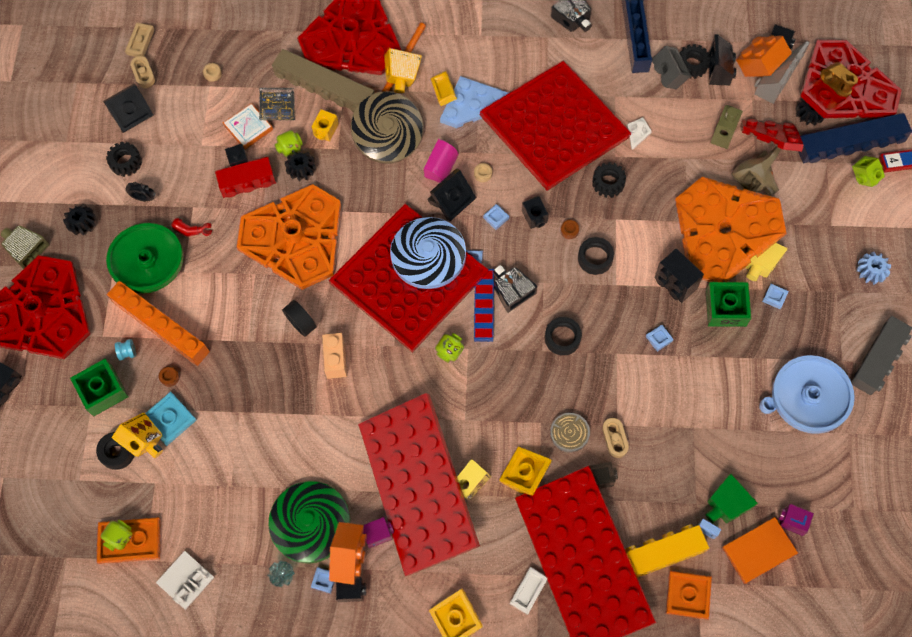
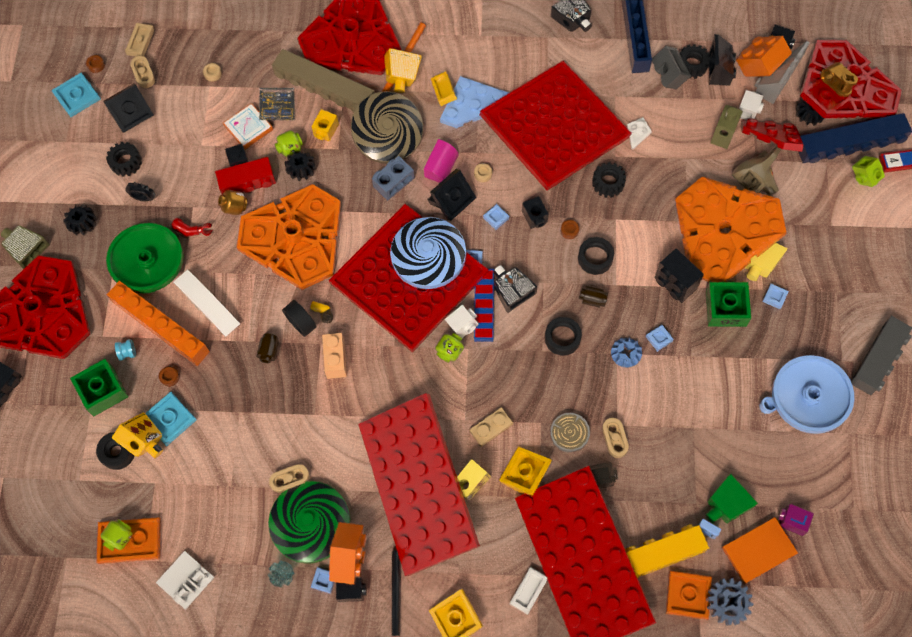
(76, 94): none -> medium azure tile
(95, 63): none -> dark orange tile
(206, 303): none -> white slope
(232, 202): none -> pearl gold head
(267, 348): none -> dark brown brick
(289, 477): none -> tan plate
(324, 310): none -> arm
(377, 532): magenta brick -> none
(395, 594): none -> black piece
(396, 180): none -> sand blue brick
(462, 321): none -> white brick
(491, 427): none -> tan plate
(593, 296): none -> dark brown brick
(622, 359): none -> medium blue gear
(735, 606): none -> sand blue gear
(751, 105): none -> white brick
(873, 268): light blue gear -> none

